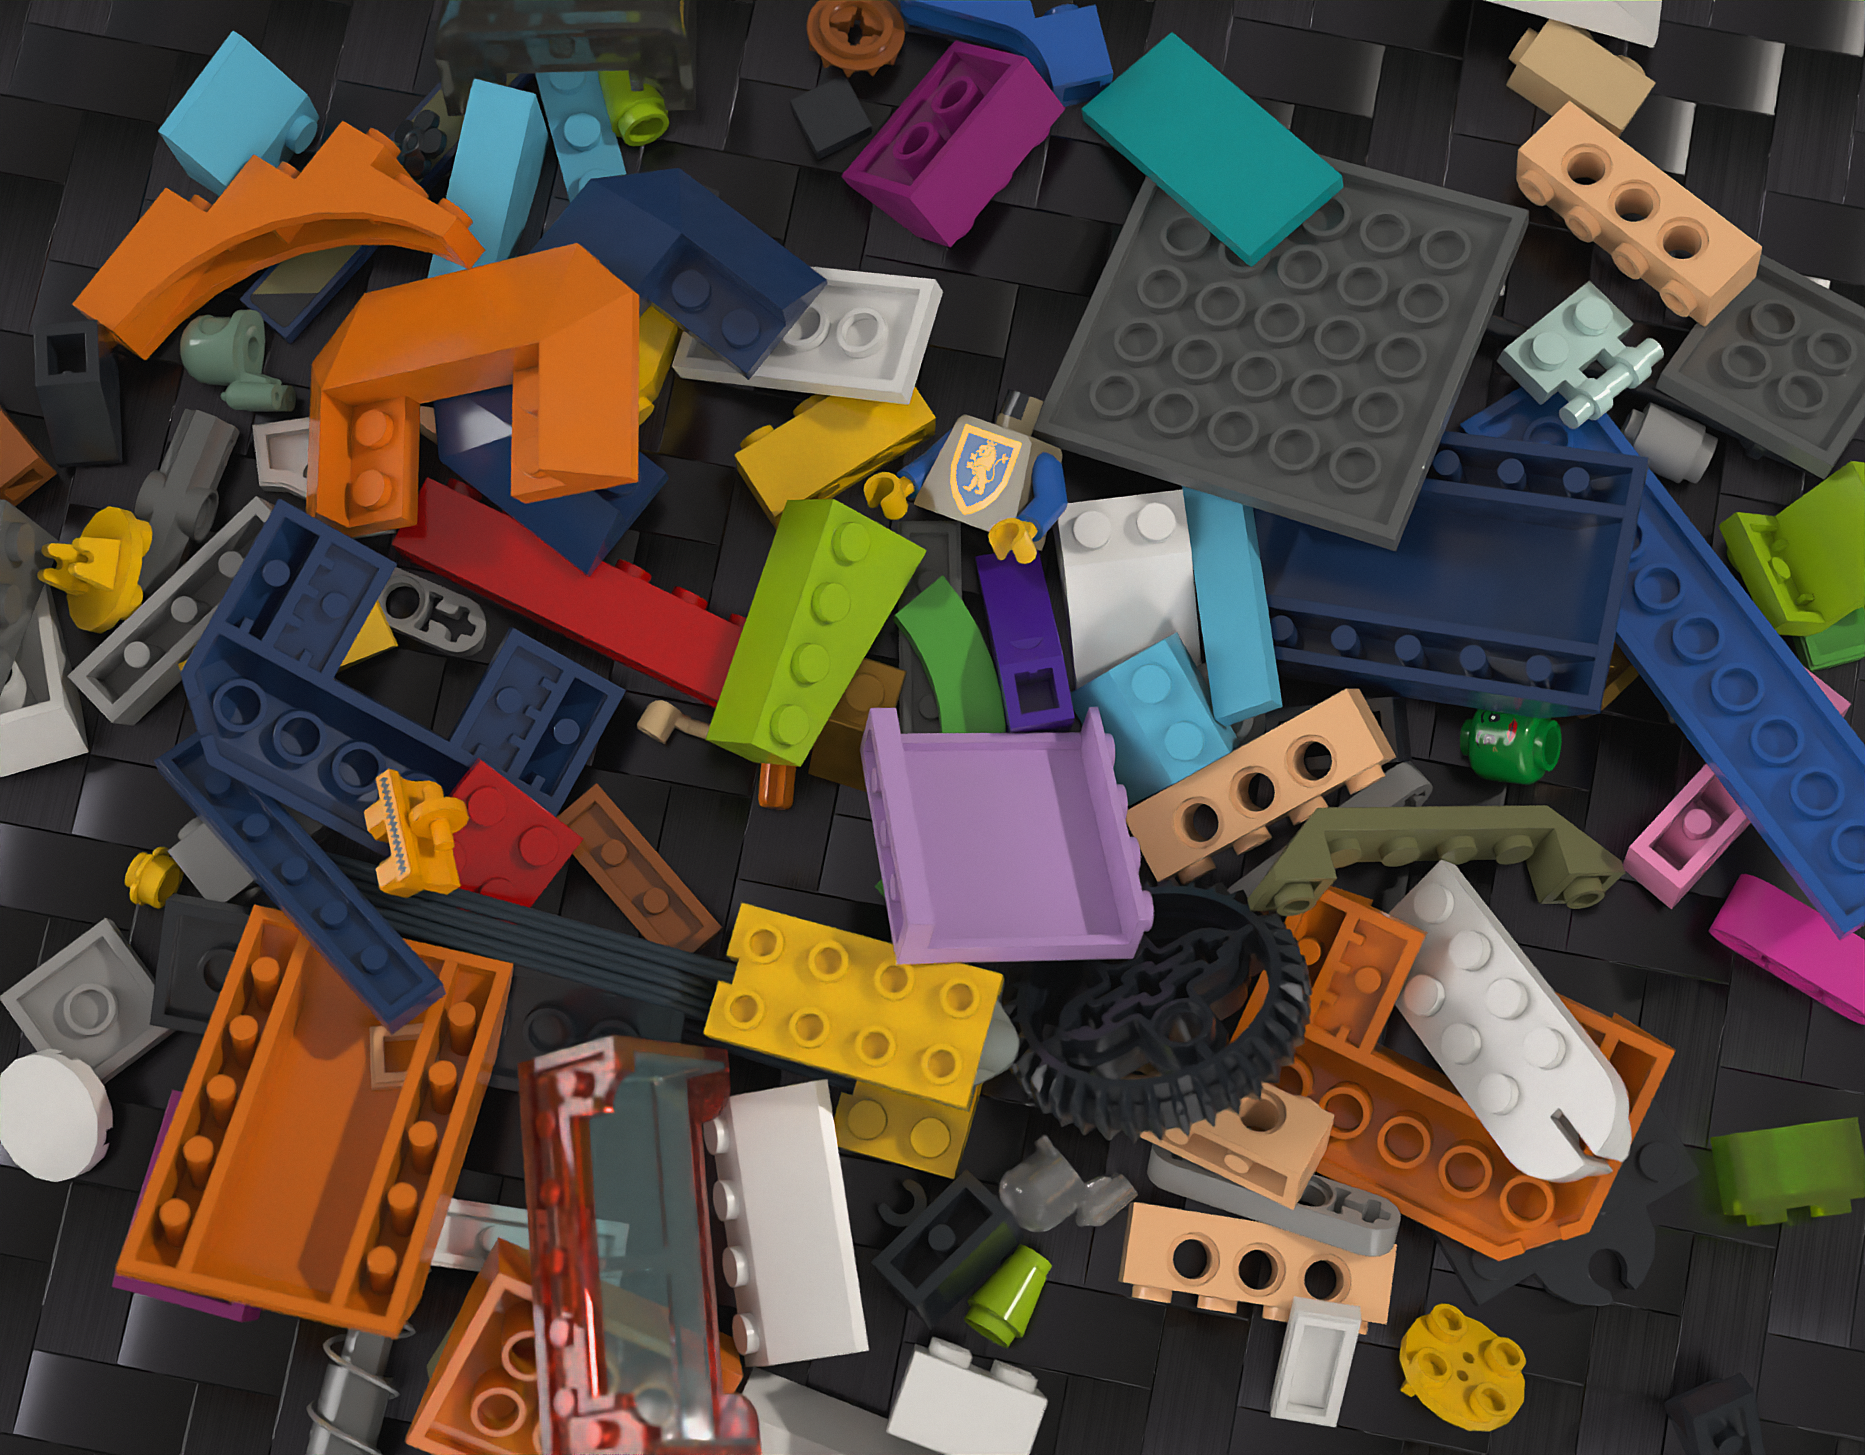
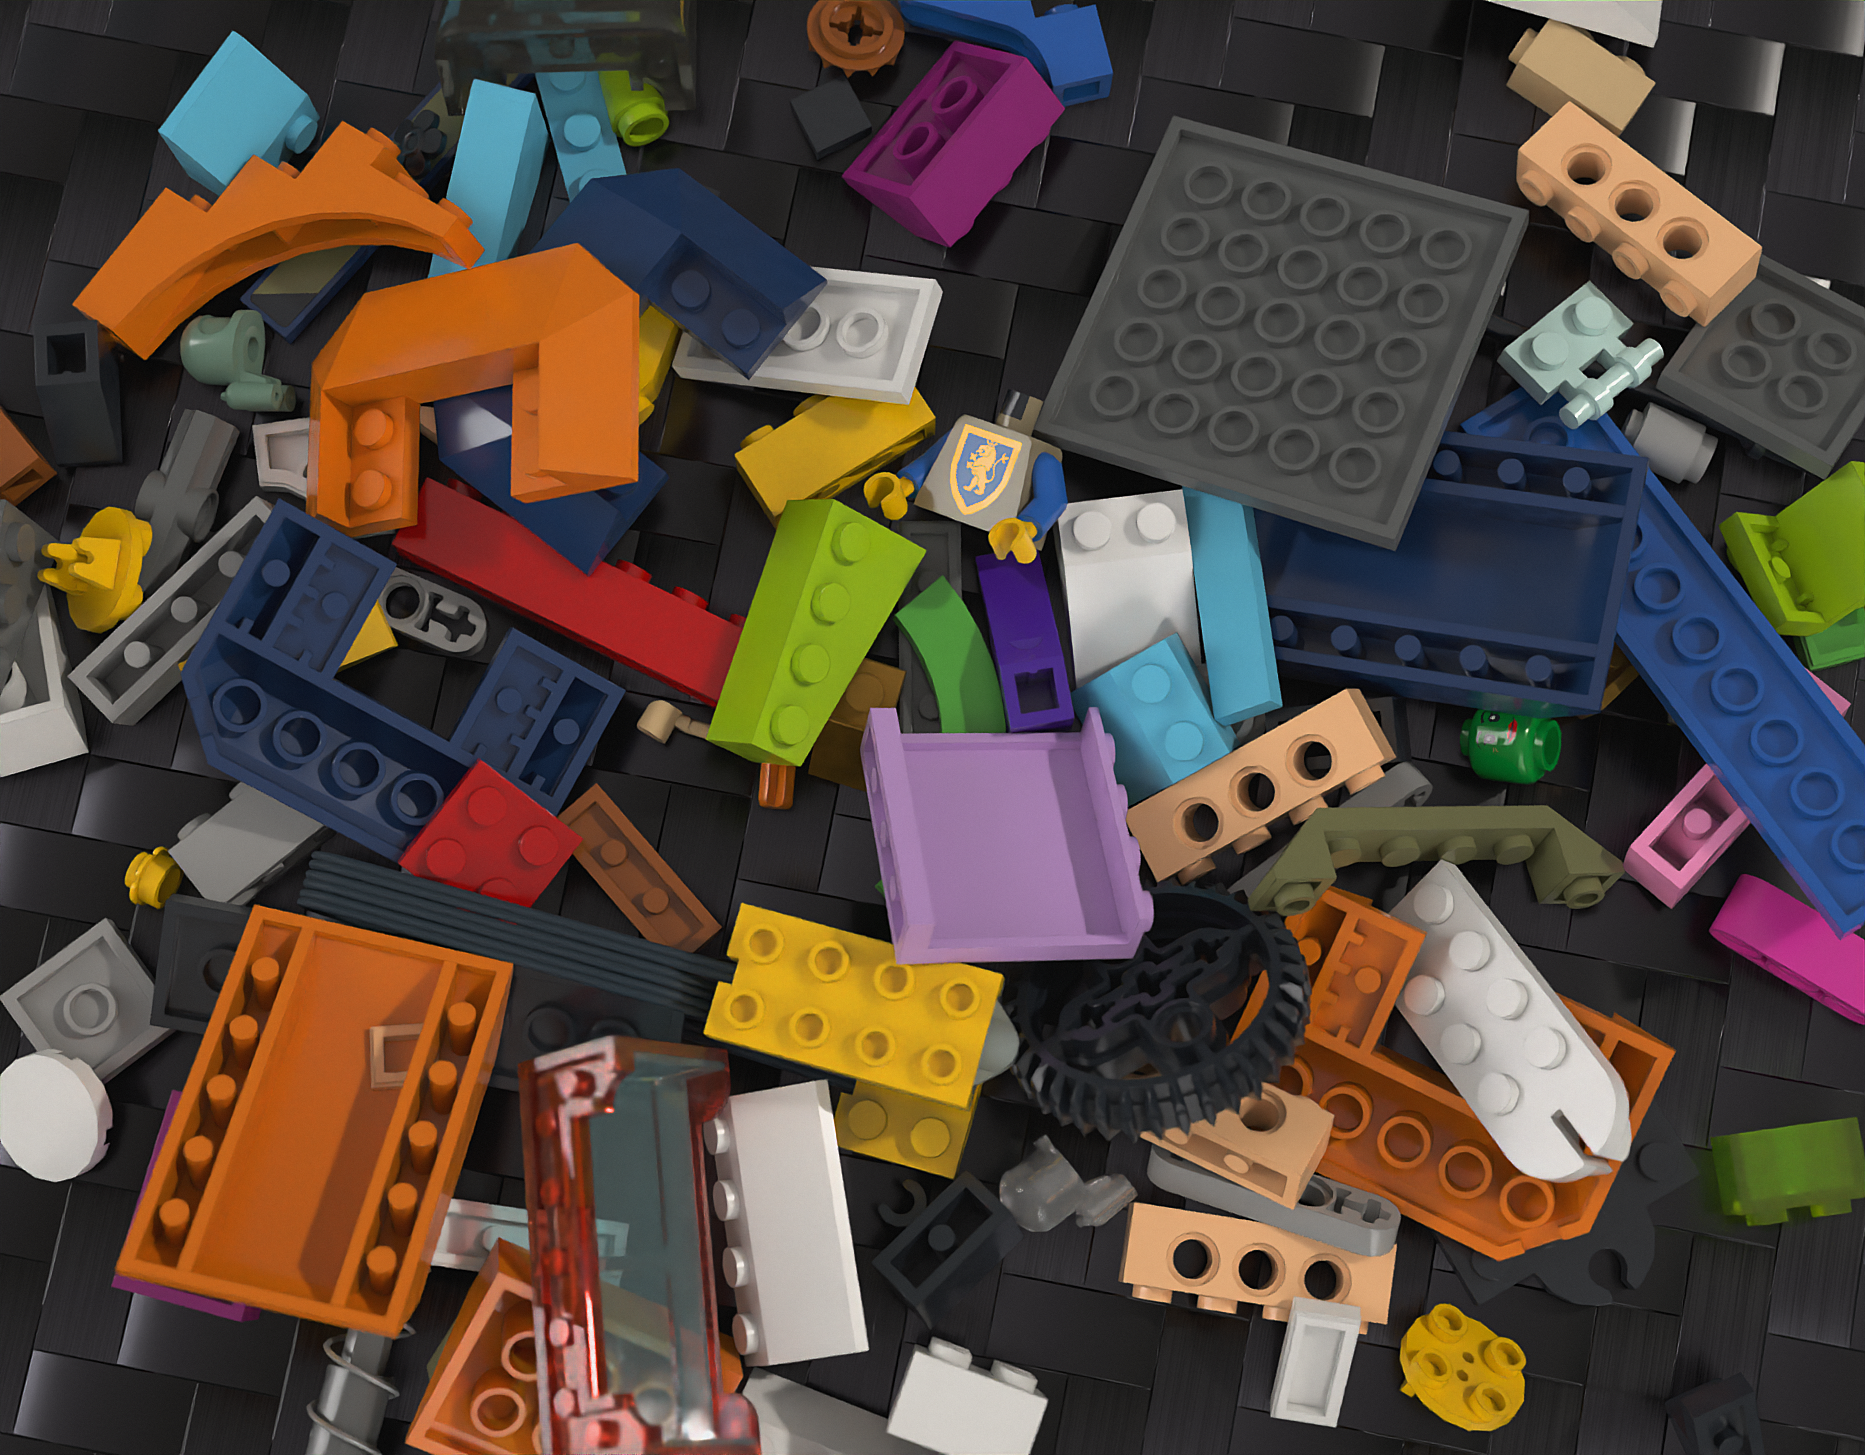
(306, 887): dark blue tile -> none
(419, 831): light orange hips -> none
(1008, 1297): lime cone -> none
(1212, 149): teal tile -> none

